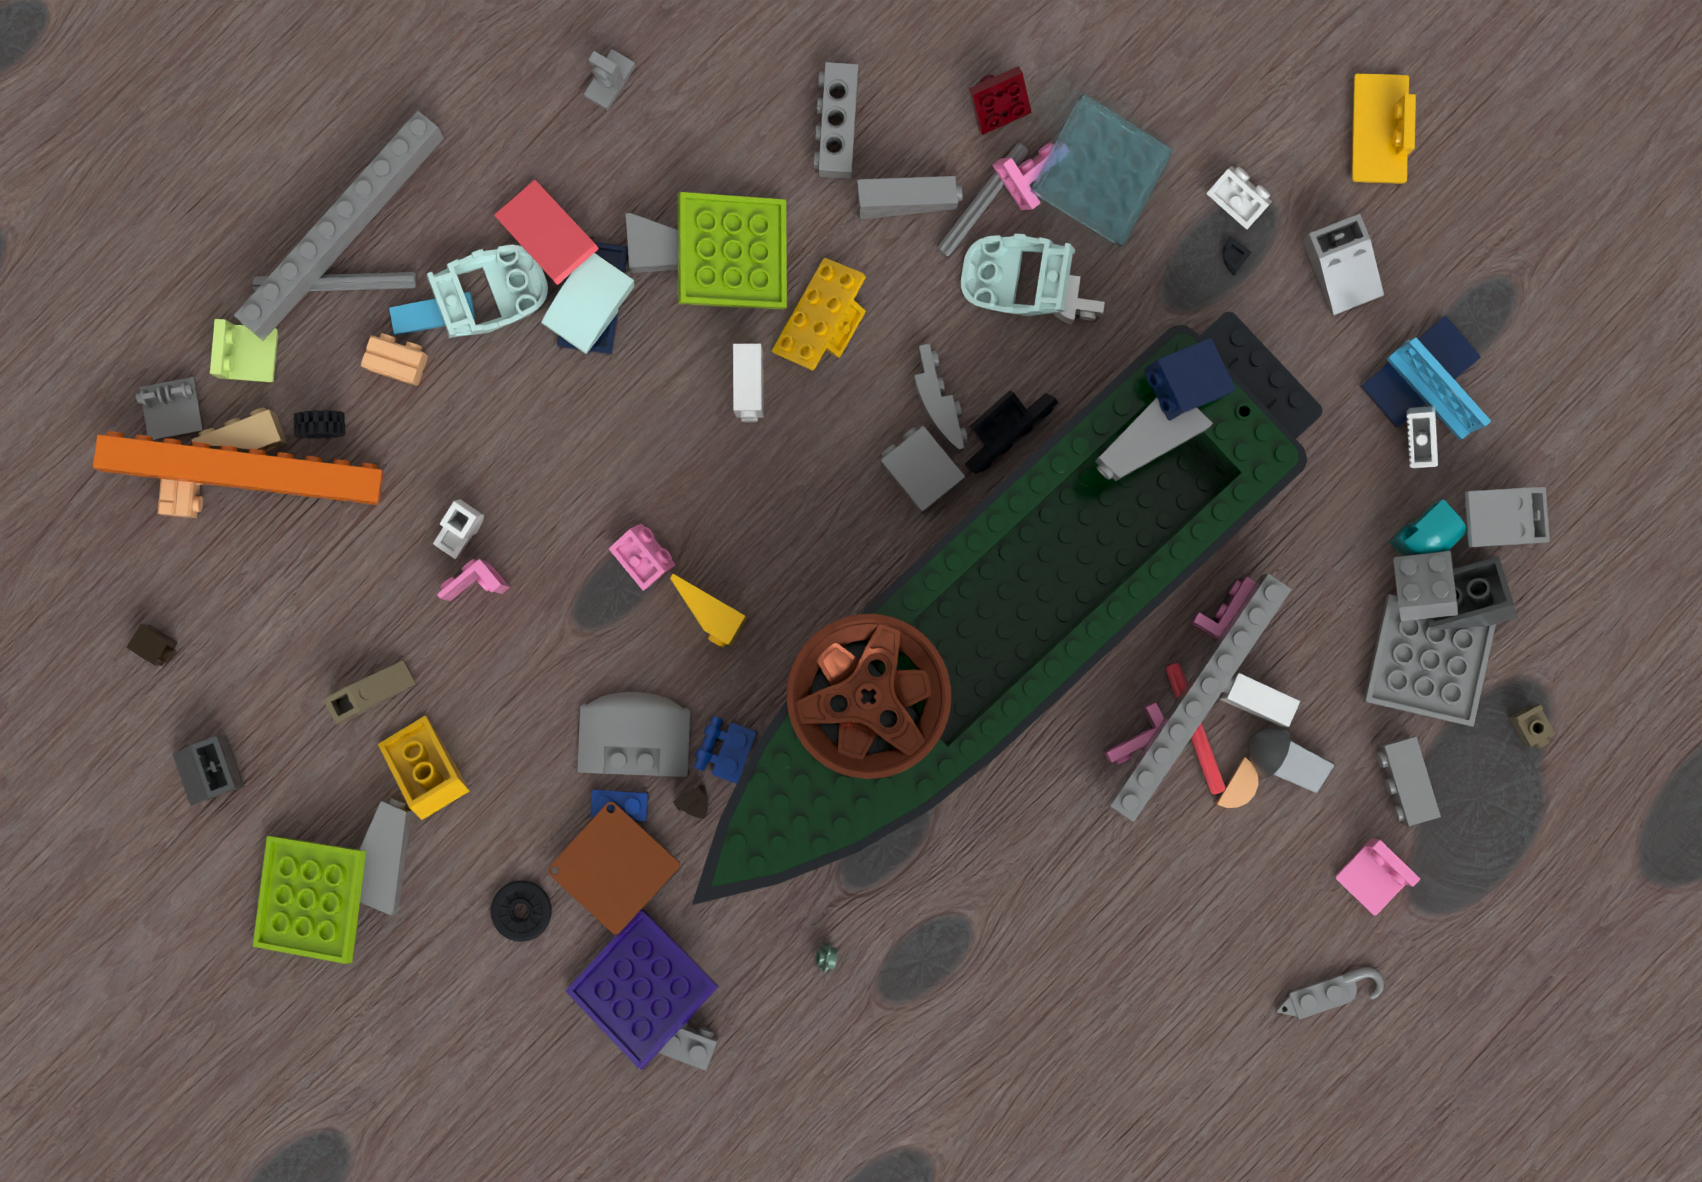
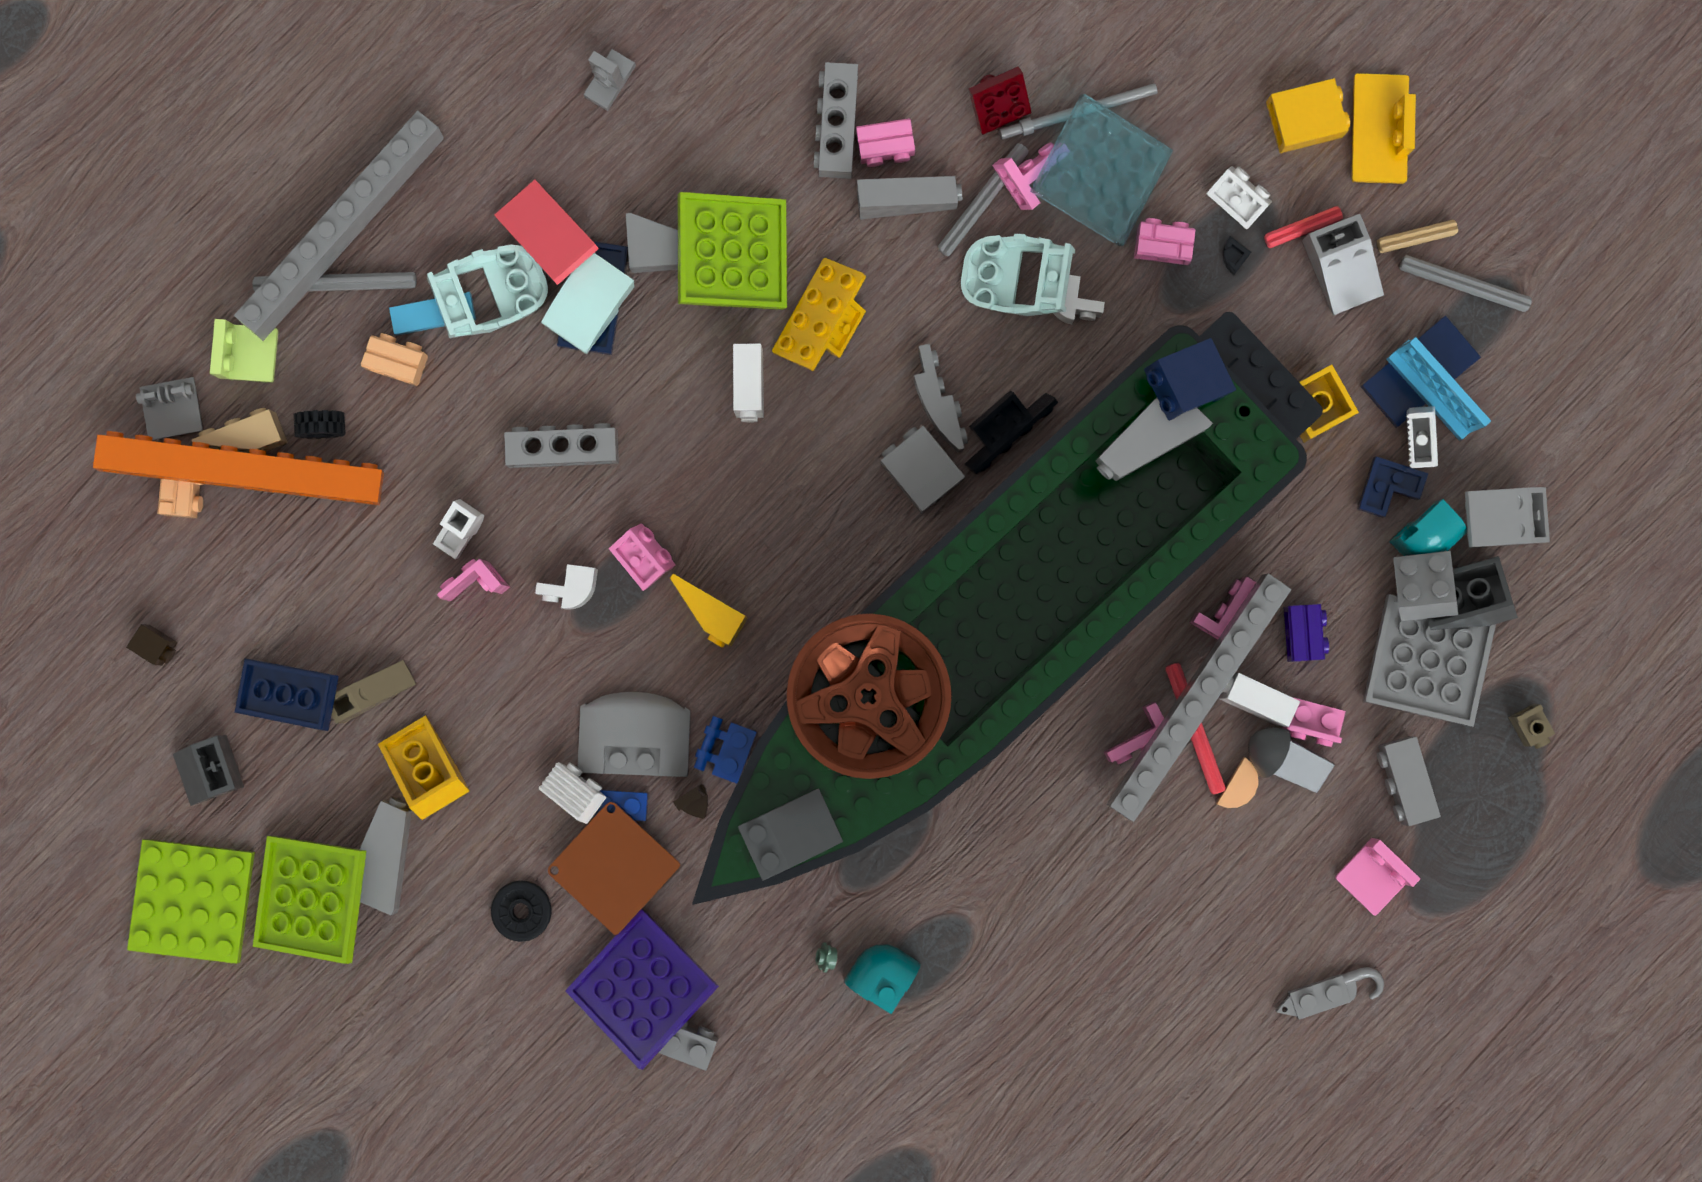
(191, 901): none -> lime plate
(286, 694): none -> dark blue tile
(519, 457): none -> light grey brick
(573, 792): none -> white brick
(577, 590): none -> white brick
(790, 834): none -> dark grey slope
(882, 975): none -> teal brick
(885, 142): none -> bright pink brick
(1027, 126): none -> light grey bar
(1164, 242): none -> bright pink brick
(1303, 227): none -> coral axle
(1305, 632): none -> dark purple brick
(1308, 115): none -> yellow brick
(1317, 722): none -> bright pink bracket
(1332, 396): none -> yellow brick
(1389, 478): none -> dark blue plate
(1417, 236): none -> tan axle
(1465, 283): none -> light grey axle

